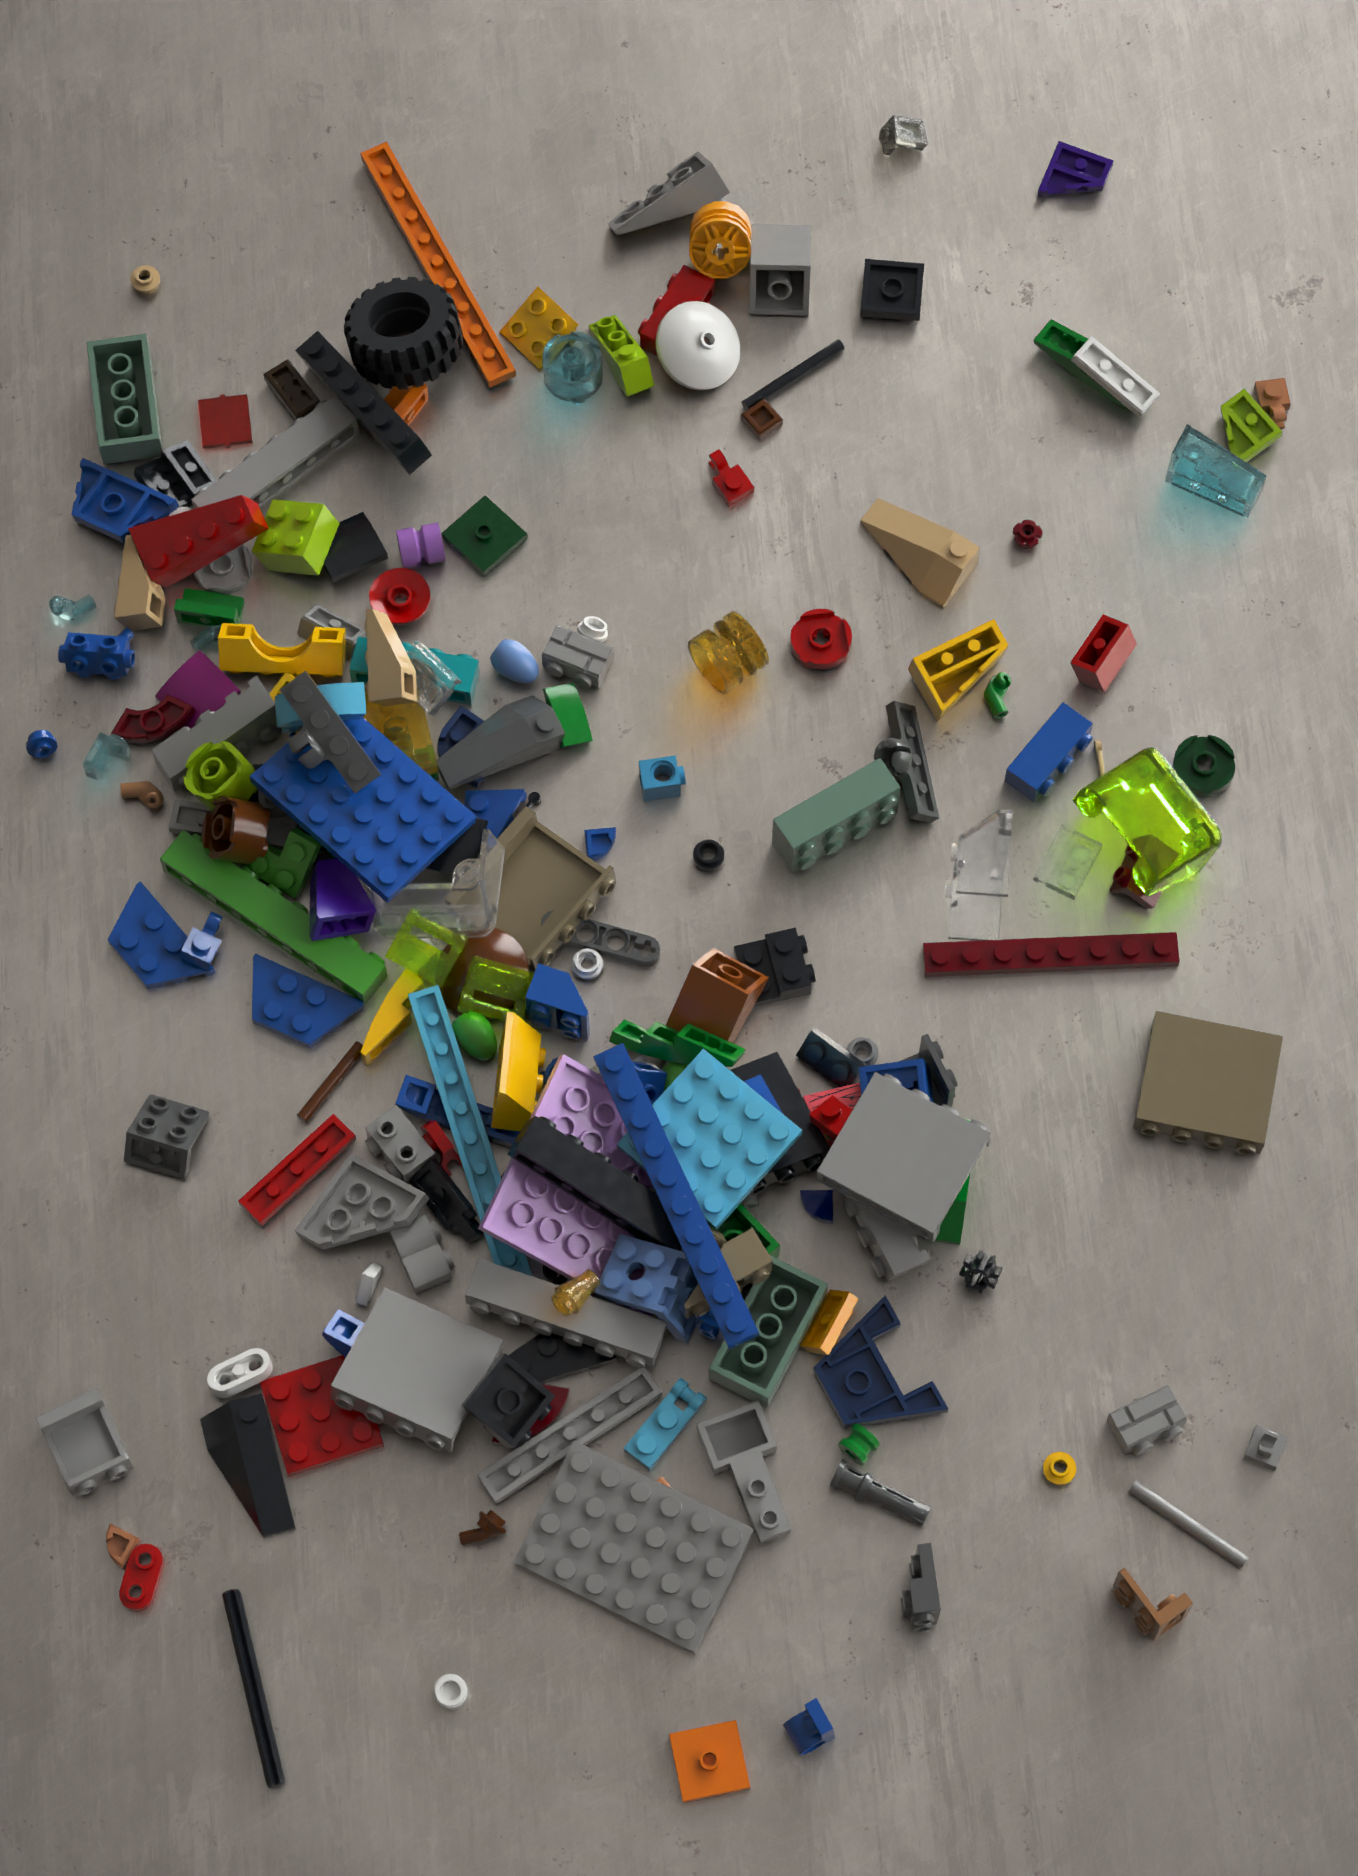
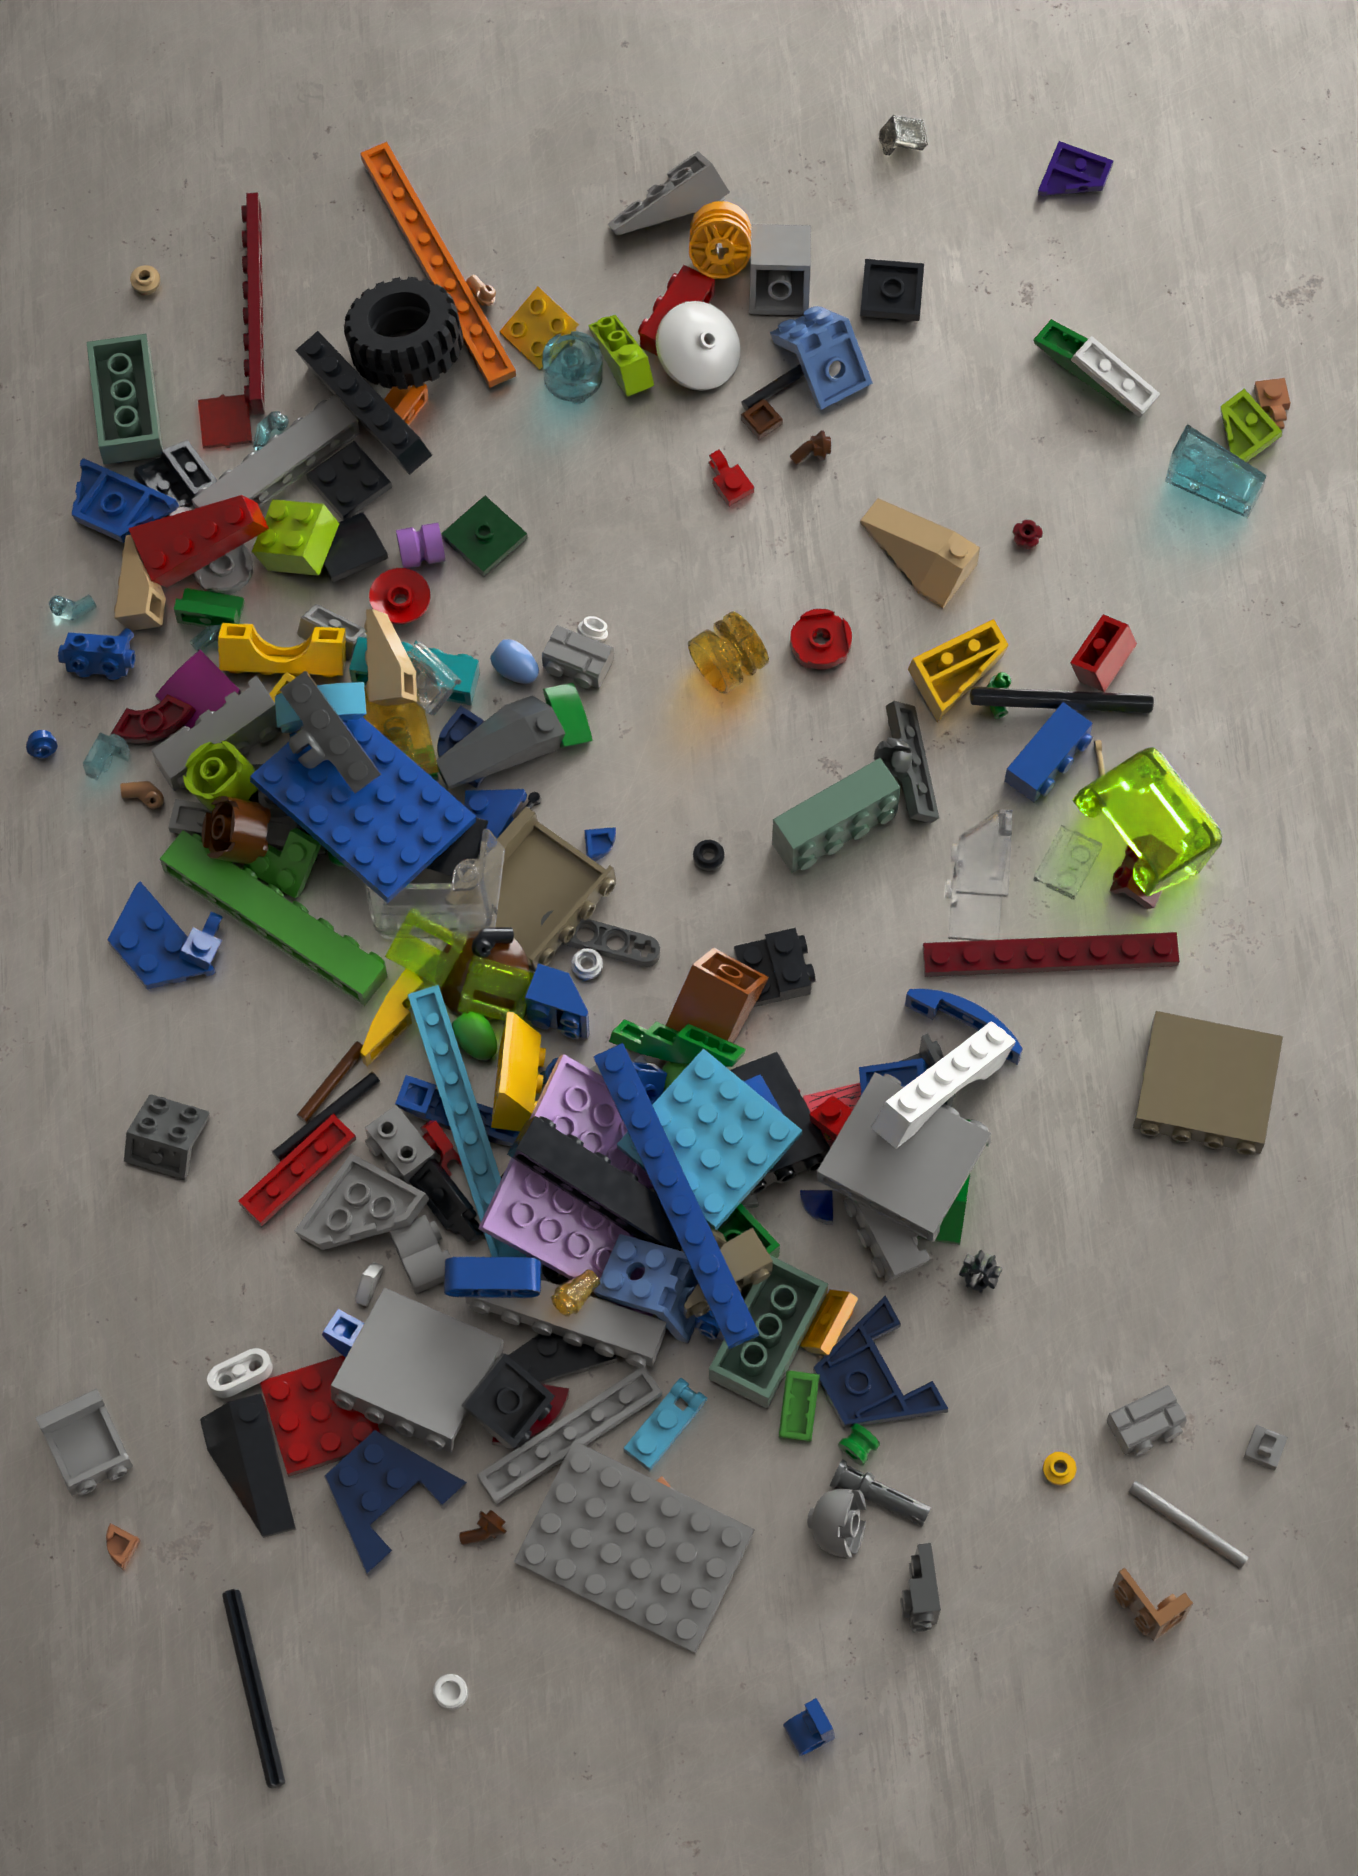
(141, 1576): red plate -> none
(253, 314): none -> dark red plate
(266, 426): none -> clear light blue arm
(291, 389): dark brown plate -> none
(297, 1004): blue wing -> none
(335, 1108): none -> black bar
(337, 902): dark purple slope -> none
(349, 480): none -> black plate
(373, 1480): none -> dark blue wing
(483, 293): none -> medium nougat arm
(489, 937): none -> black arm
(492, 1277): none -> blue beam
(654, 789): dark azure brick -> none
(709, 1761): orange plate -> none
(739, 1443): light grey plate -> none
(799, 1405): none -> bright green plate
(818, 341): none -> medium blue bracket
(819, 445): none -> reddish brown plate
(830, 1059): black plate -> none
(837, 1522): none -> light grey cylinder
(864, 1044): light grey plate -> none
(921, 1098): none -> white arch
(930, 1001): none -> blue slope
(1053, 699): none -> black axle
(1208, 748): dark green plate -> none

